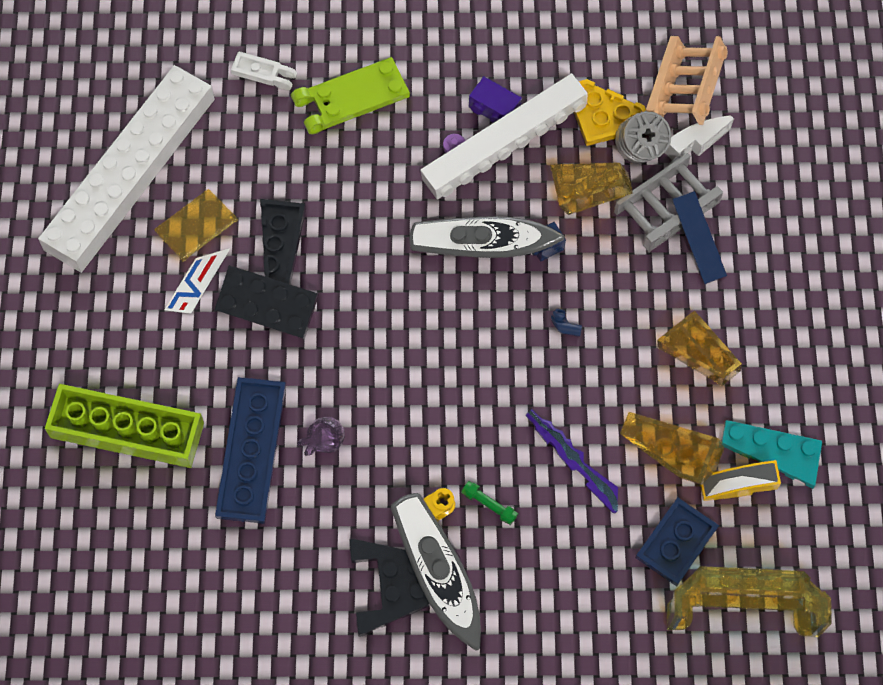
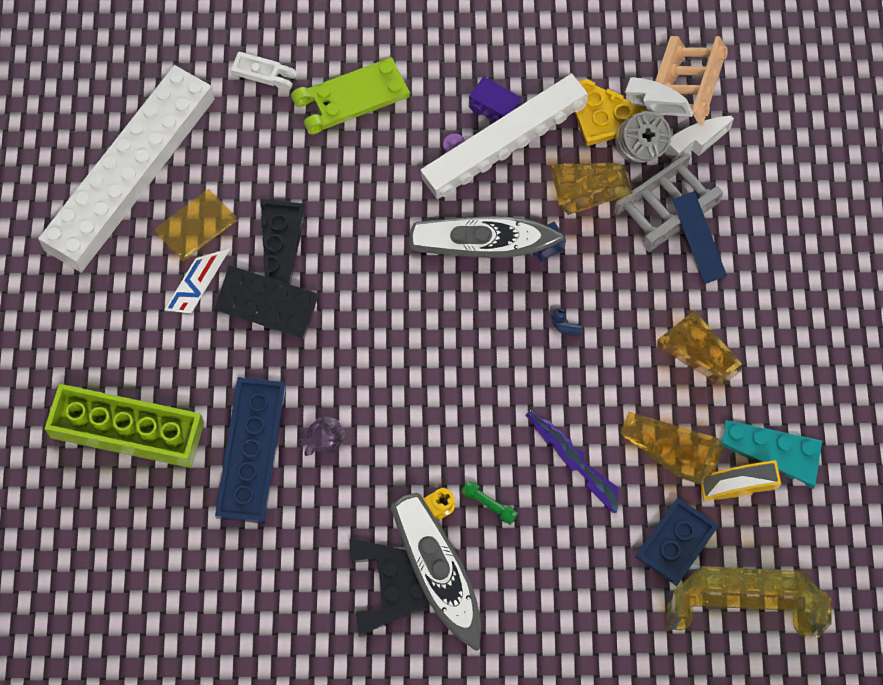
(657, 97): none -> white slope

